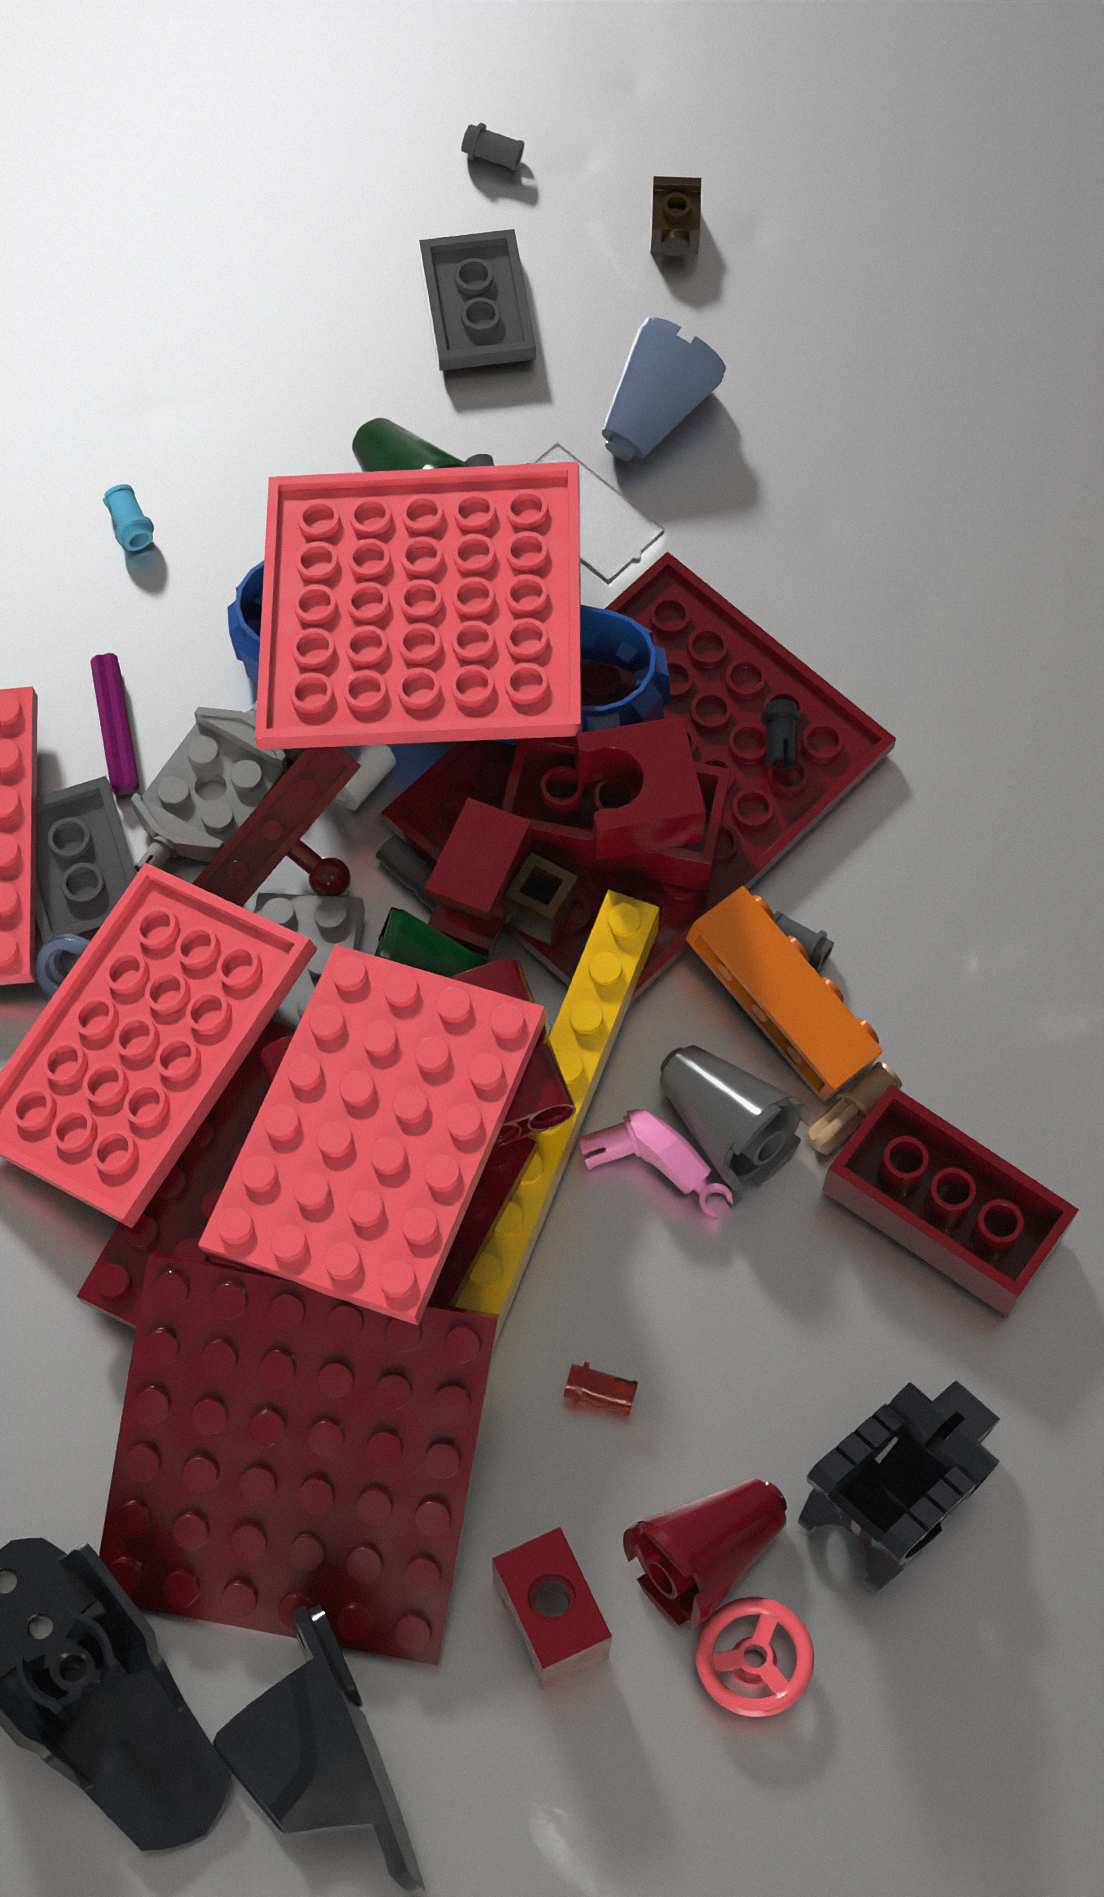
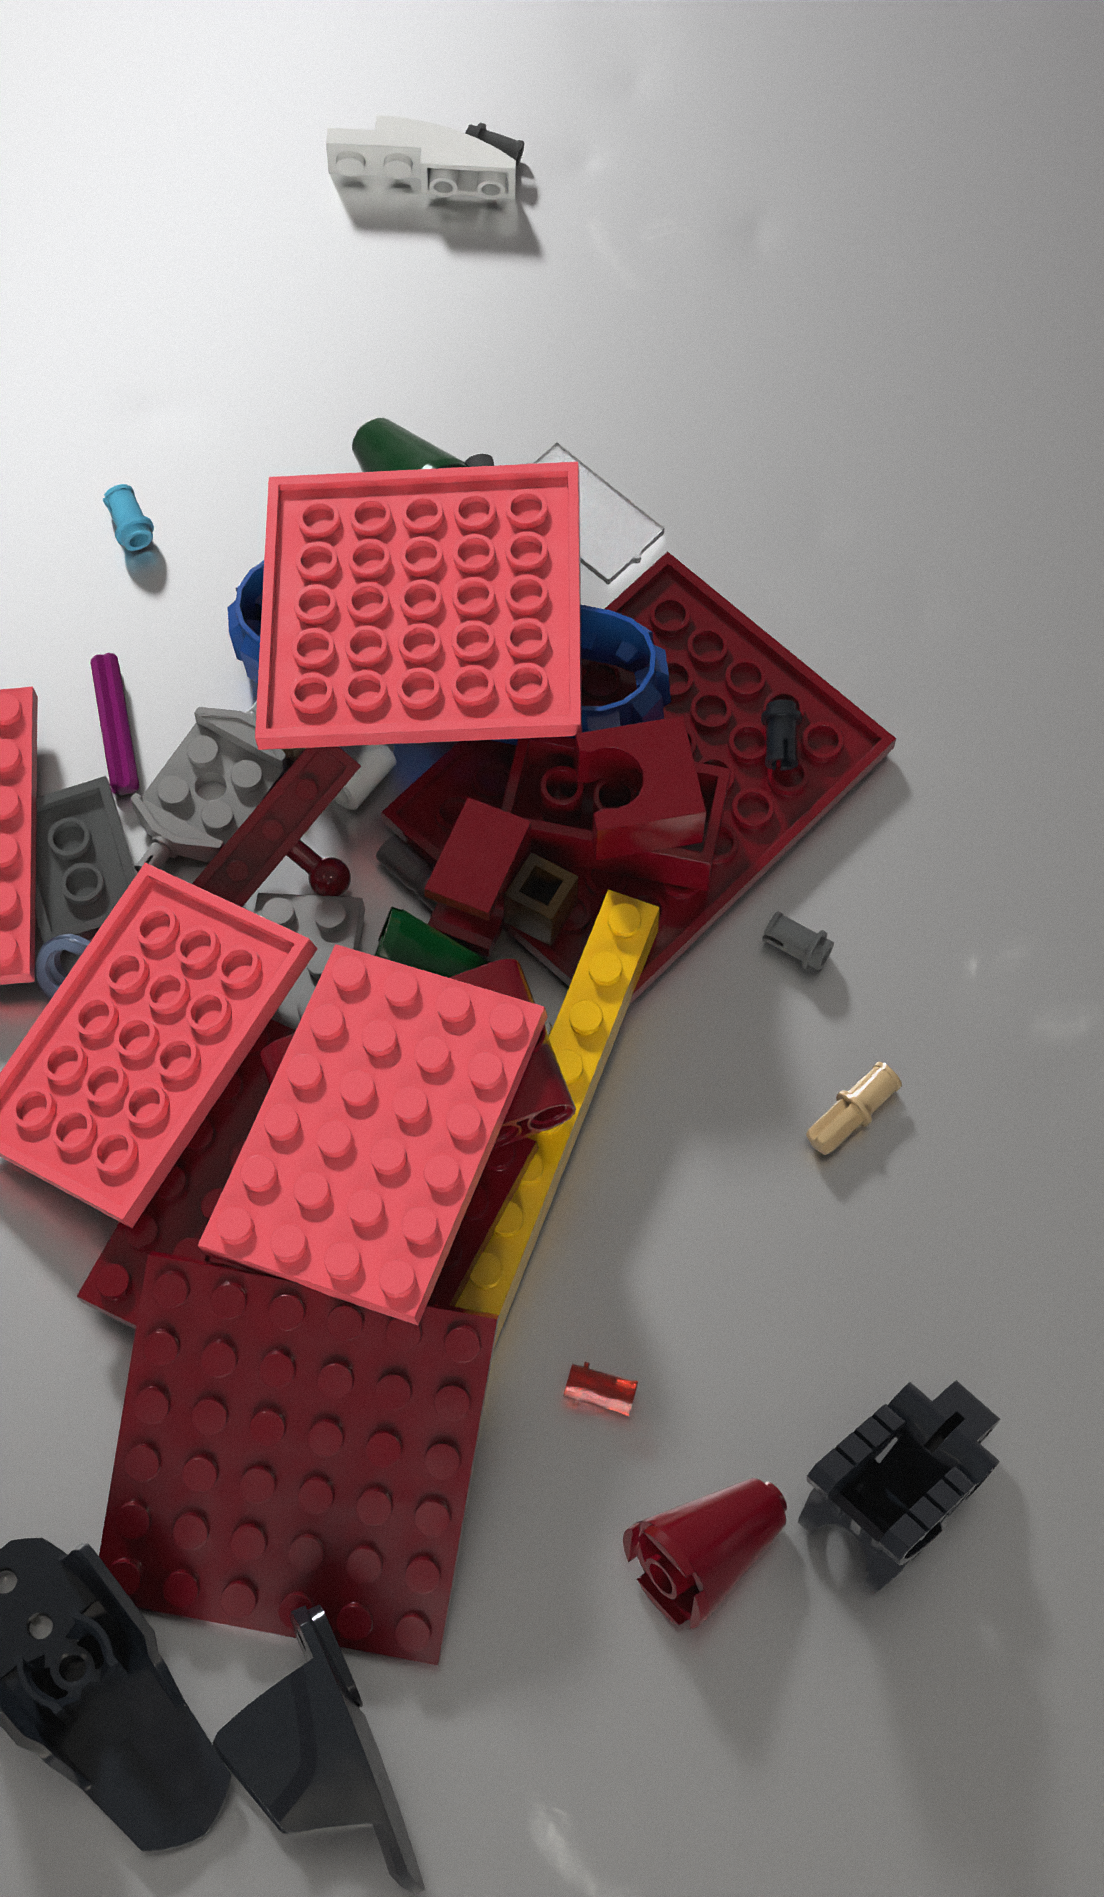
(412, 148): none -> white slope
(477, 300): dark grey plate -> none
(560, 1643): dark red piece -> none
(658, 388): sand blue cone -> none
(658, 1145): bright pink arm -> none
(675, 215): dark brown brick -> none
(710, 1663): coral piece -> none
(733, 1114): dark grey cone -> none
(784, 993): orange brick -> none
(949, 1199): dark red brick -> none

